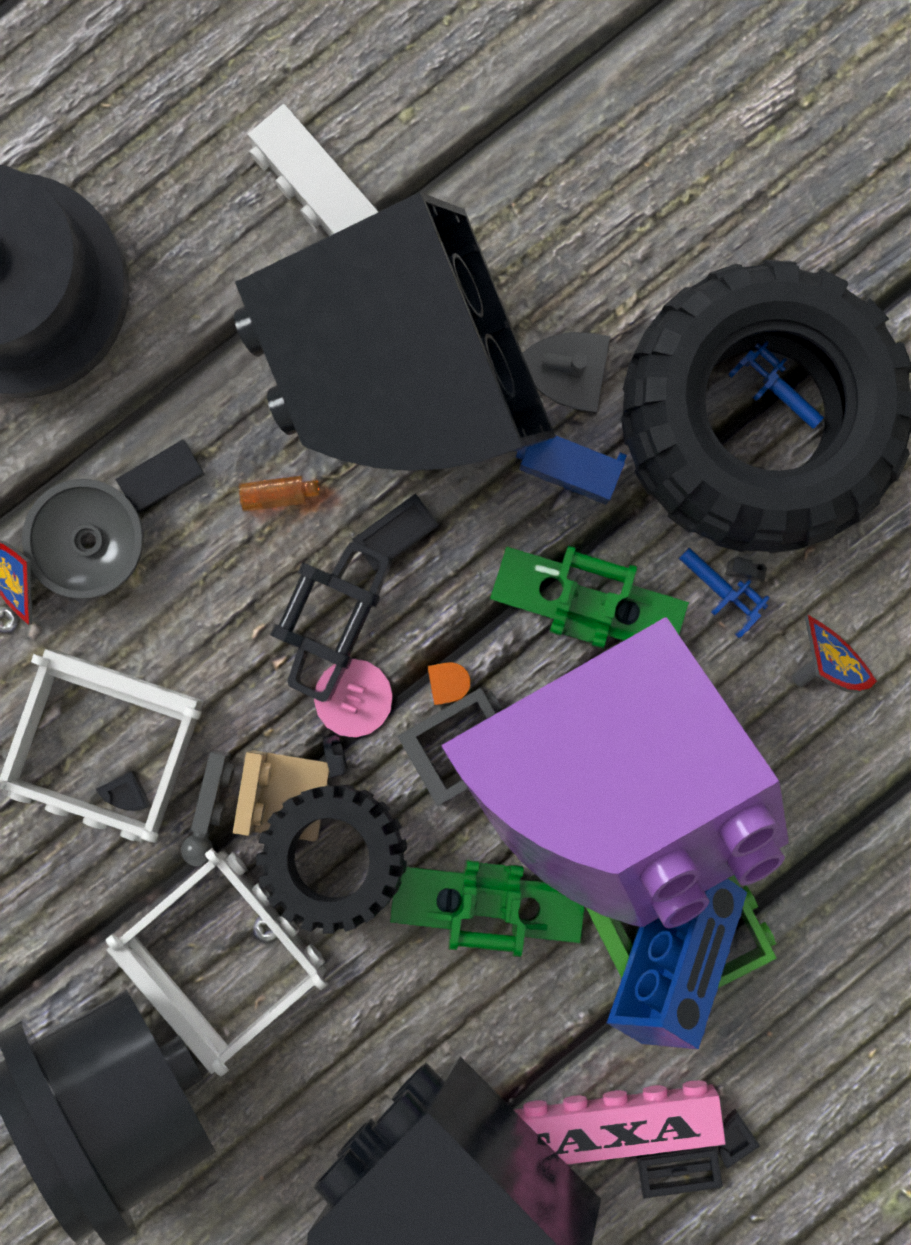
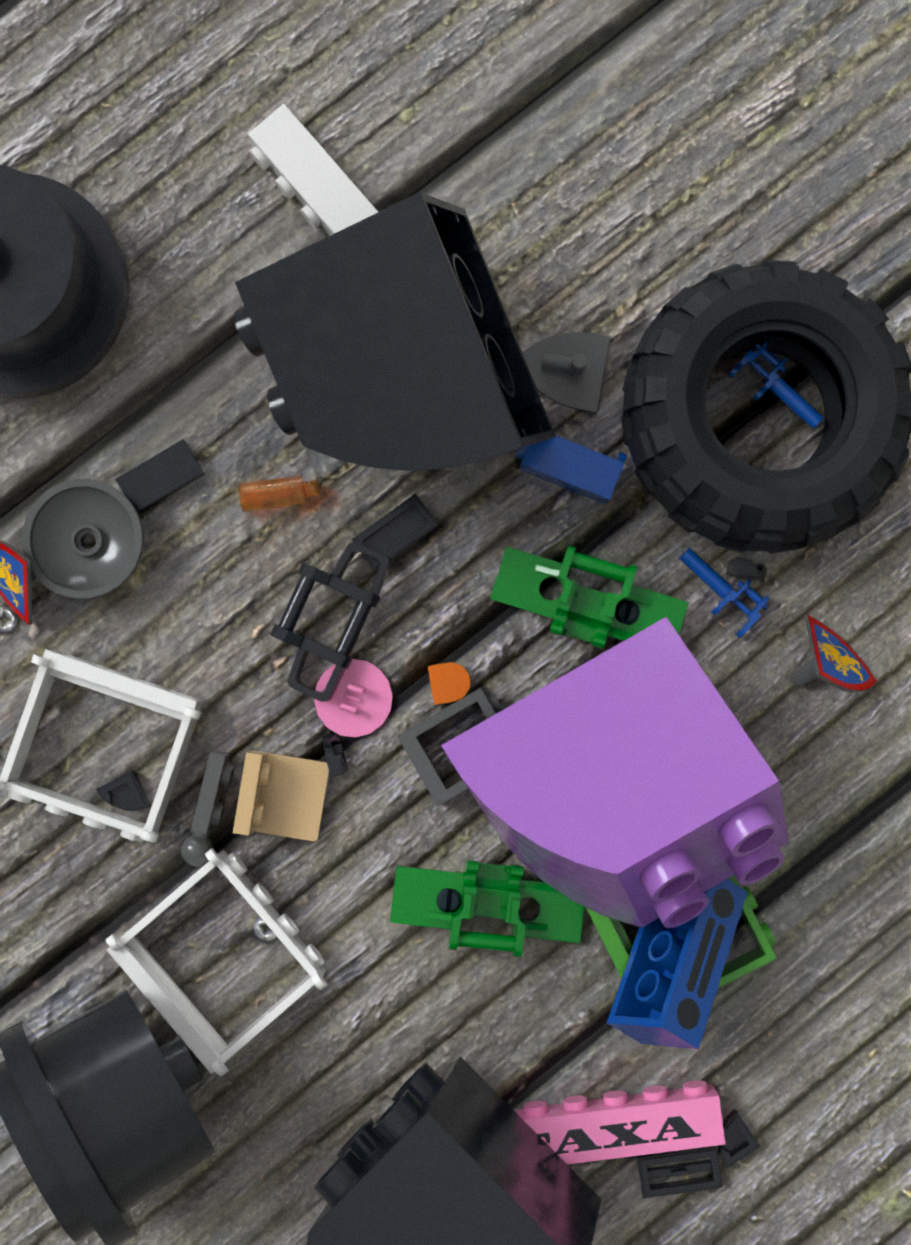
(385, 858): black tyre -> none

